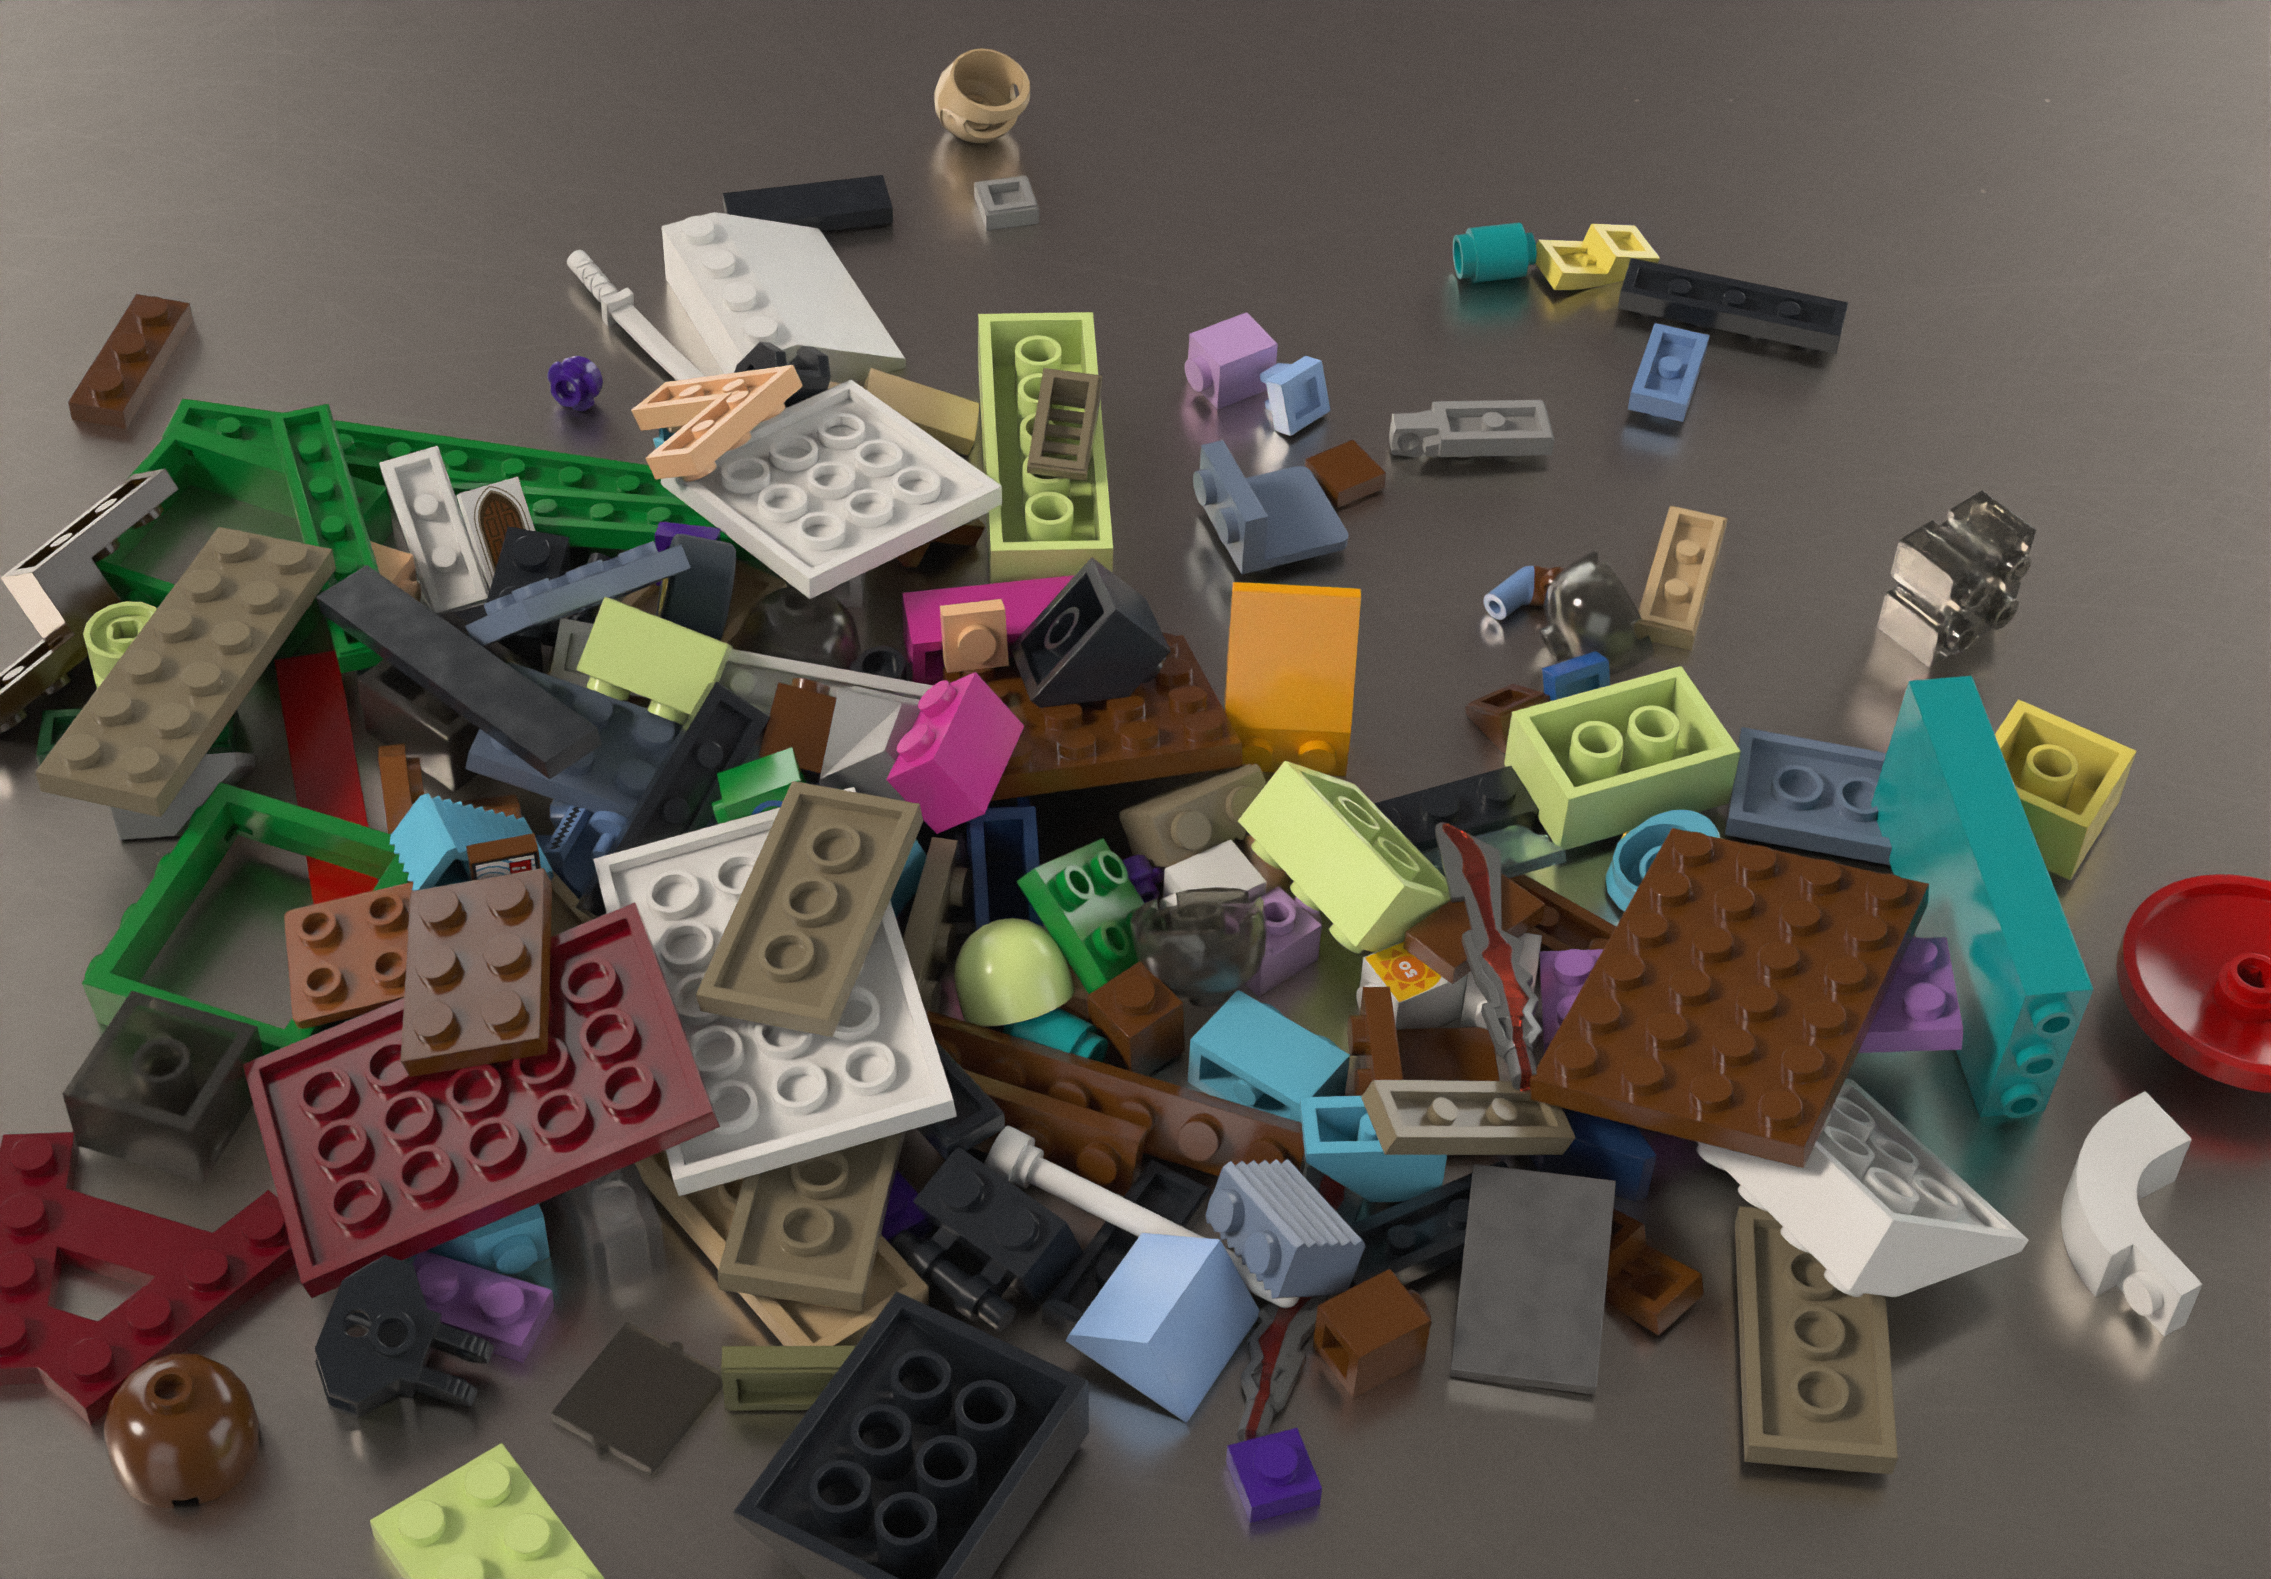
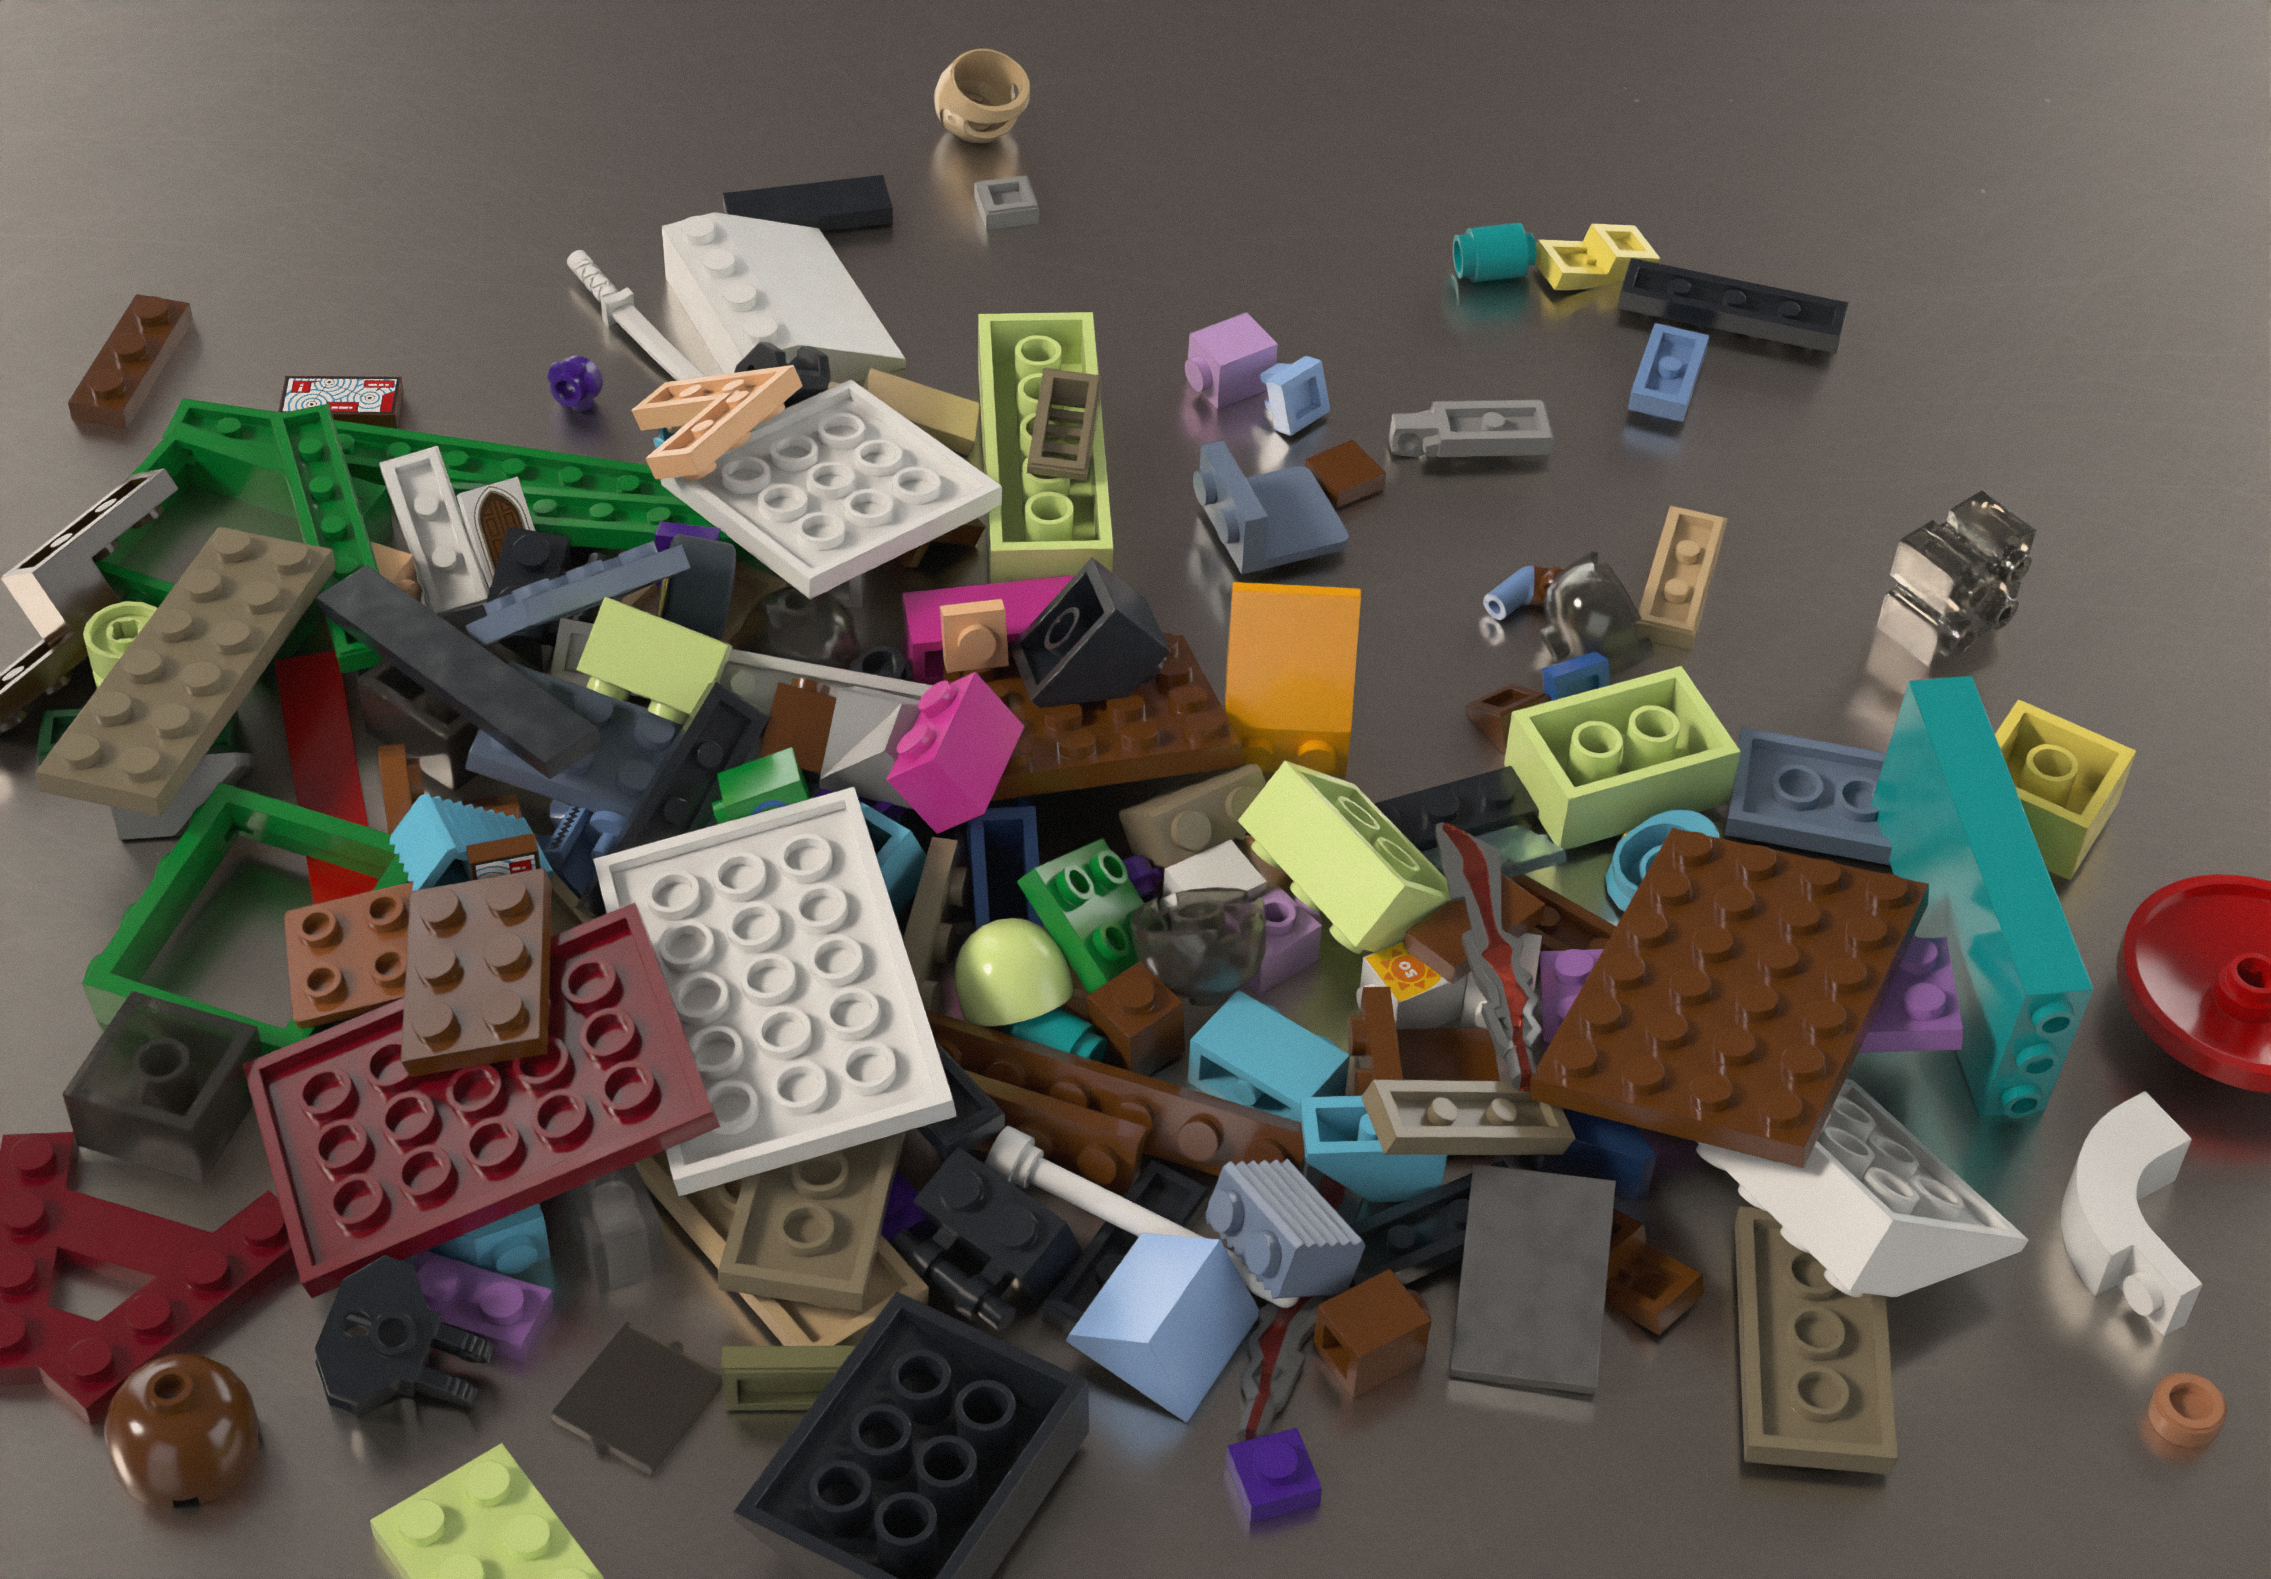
(350, 398): none -> tile
(810, 909): dark tan plate -> none
(2187, 1410): none -> nougat tile

